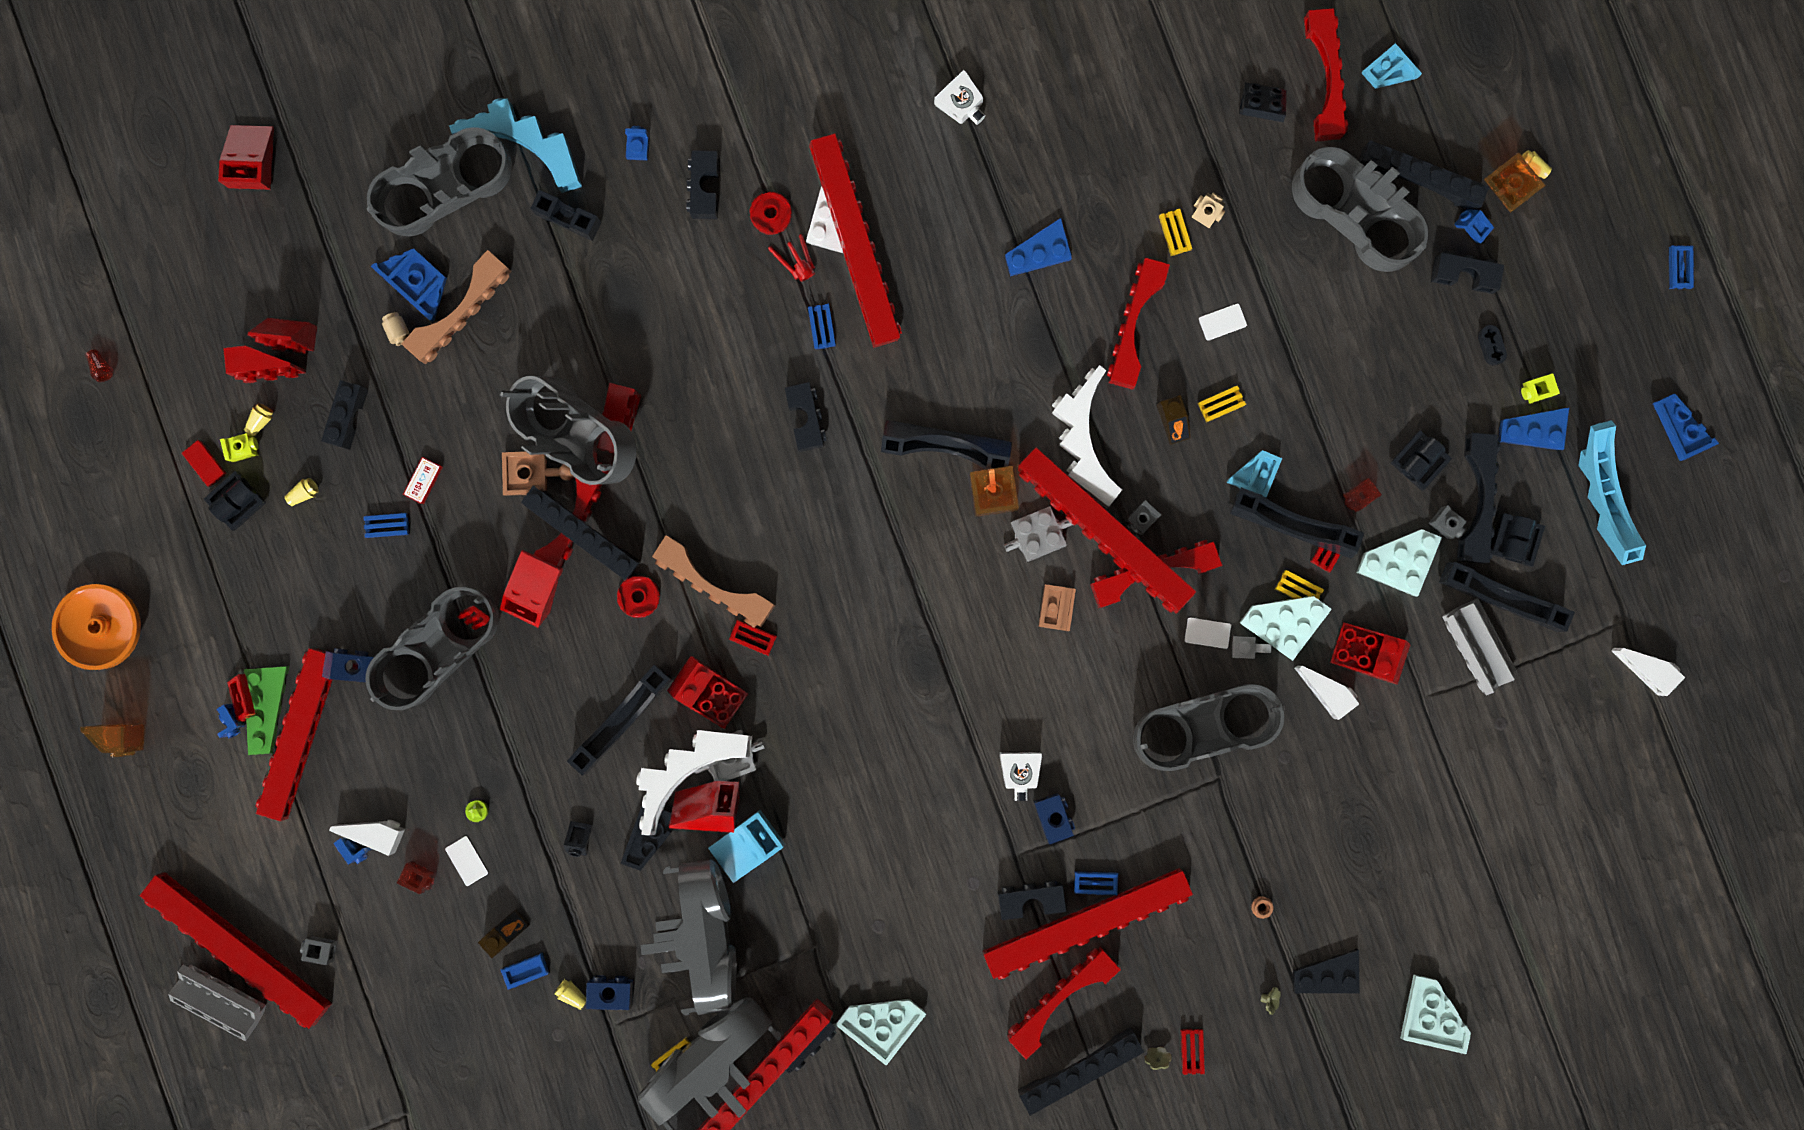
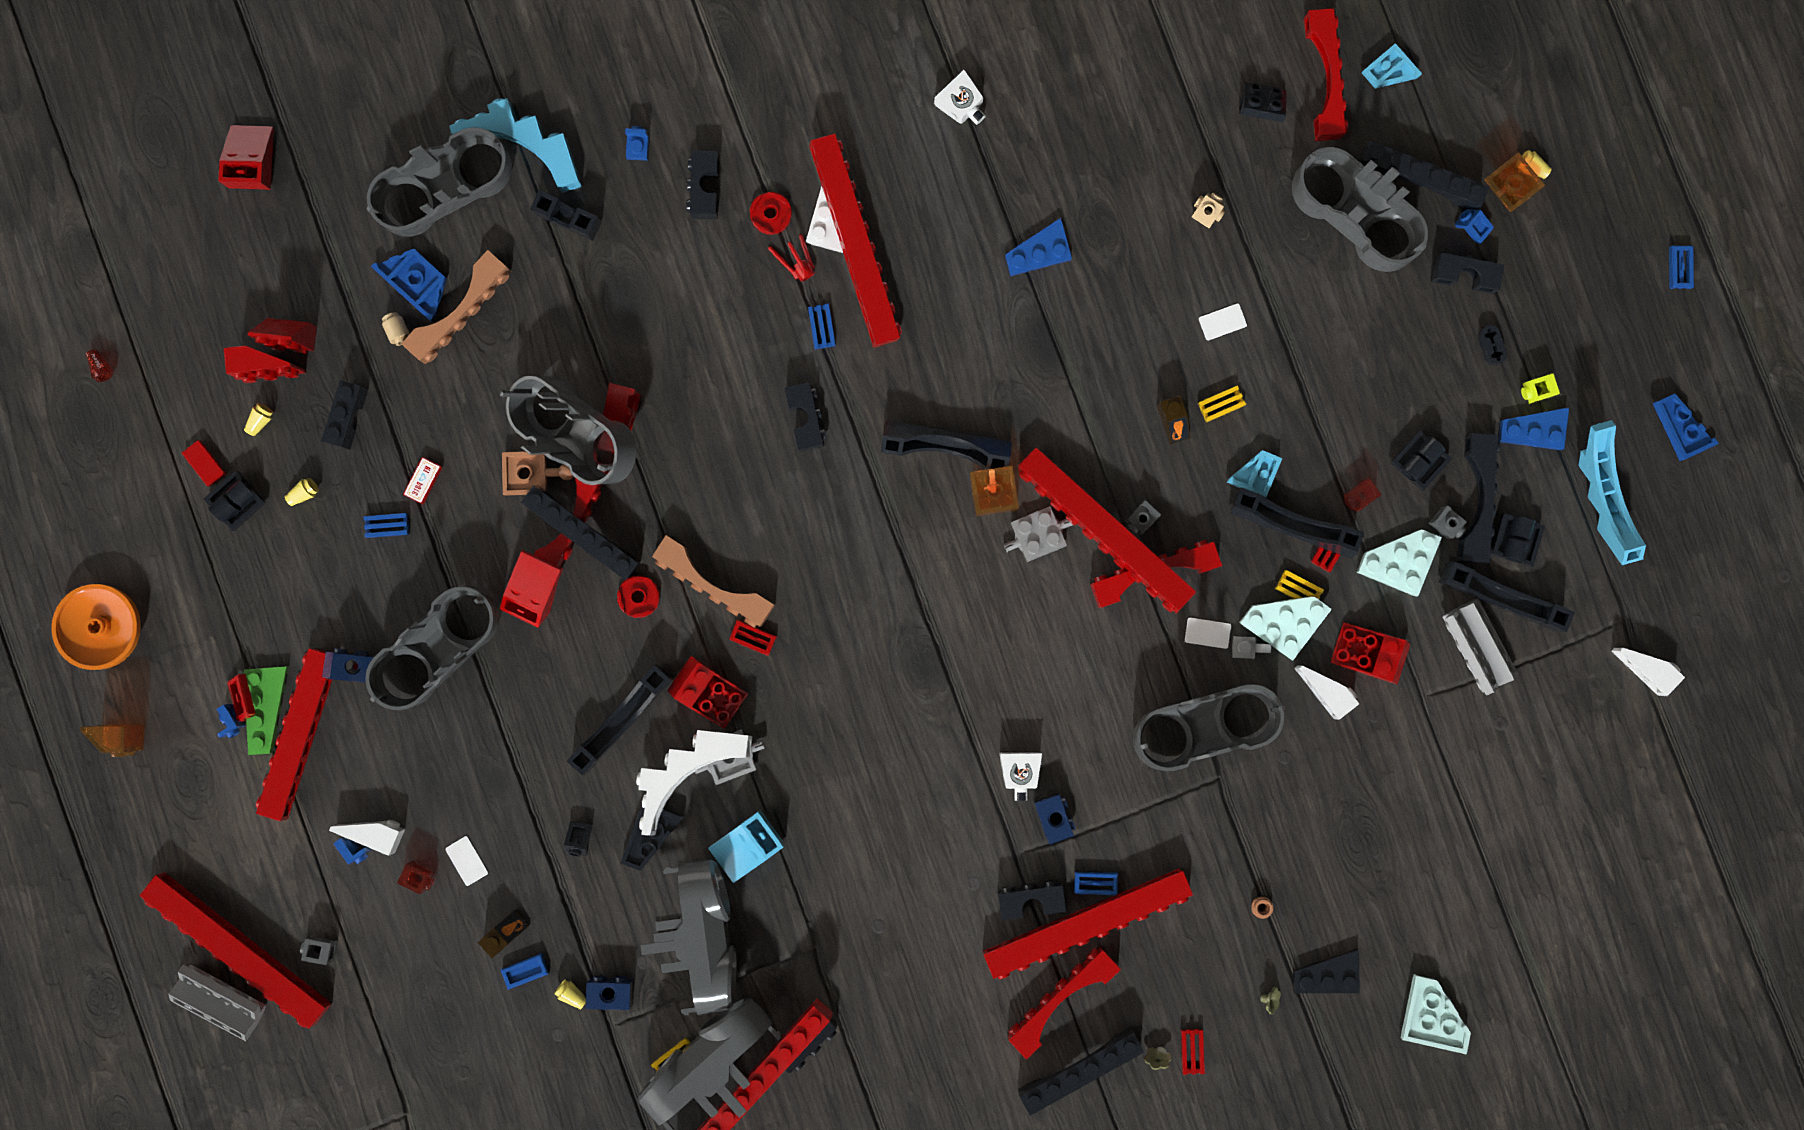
(232, 452): neon yellow brick -> none
(475, 618): red tile -> none
(476, 810): lime tile -> none
(706, 807): red slope -> none
(881, 1025): light aqua plate -> none
(1057, 607): nougat plate -> none
(1077, 441): white arch -> none
(1126, 364): red arch -> none
(1170, 215): yellow tile -> none

